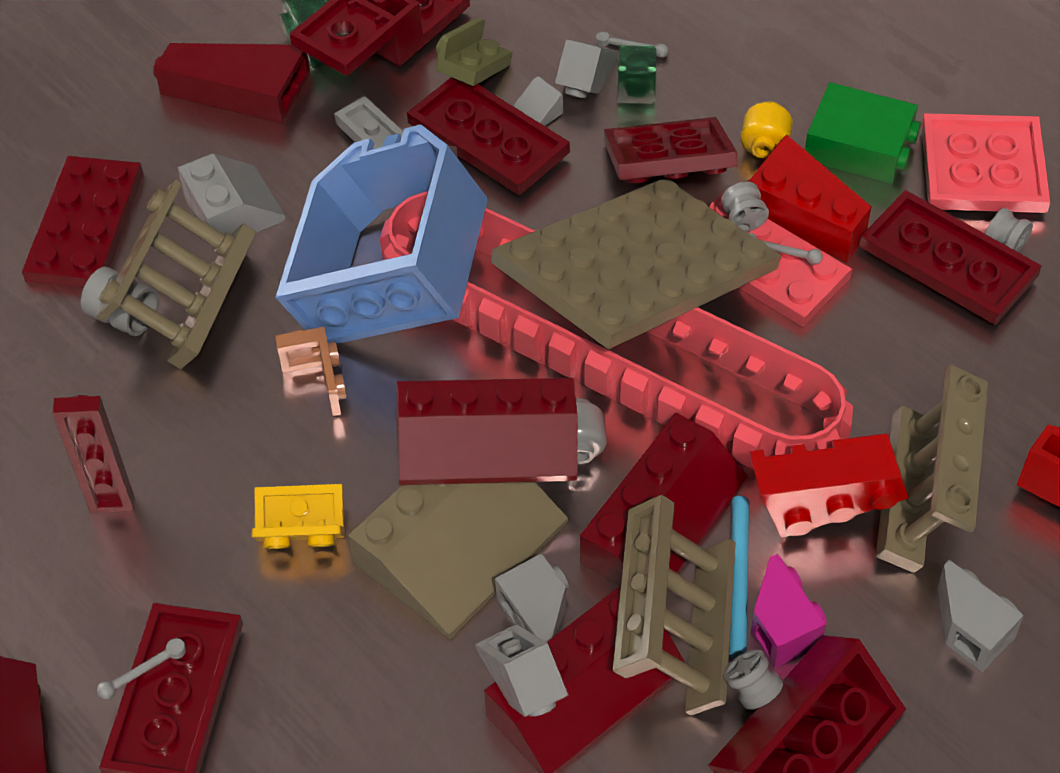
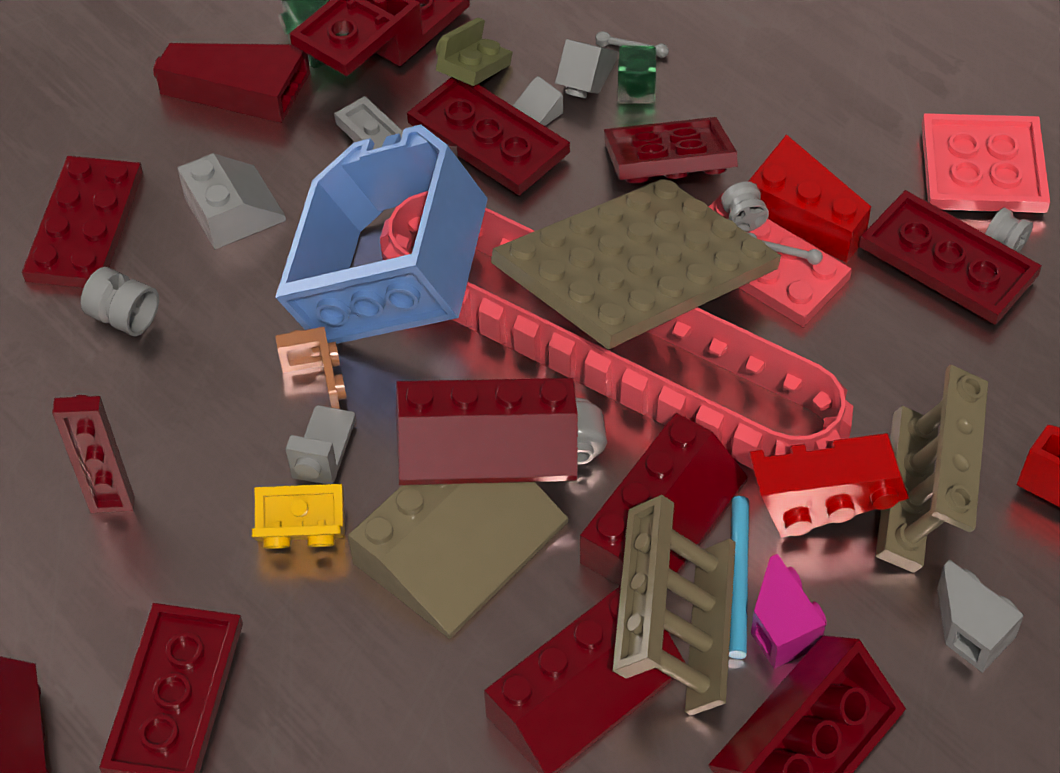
(175, 649): light grey hinge -> none
(216, 276): dark tan fence -> none
(321, 449): none -> light grey bracket
(523, 670): light grey slope -> none
(534, 596): light grey slope -> none
(753, 679): light grey wheel -> none
(765, 127): yellow head -> none
(862, 132): green brick -> none

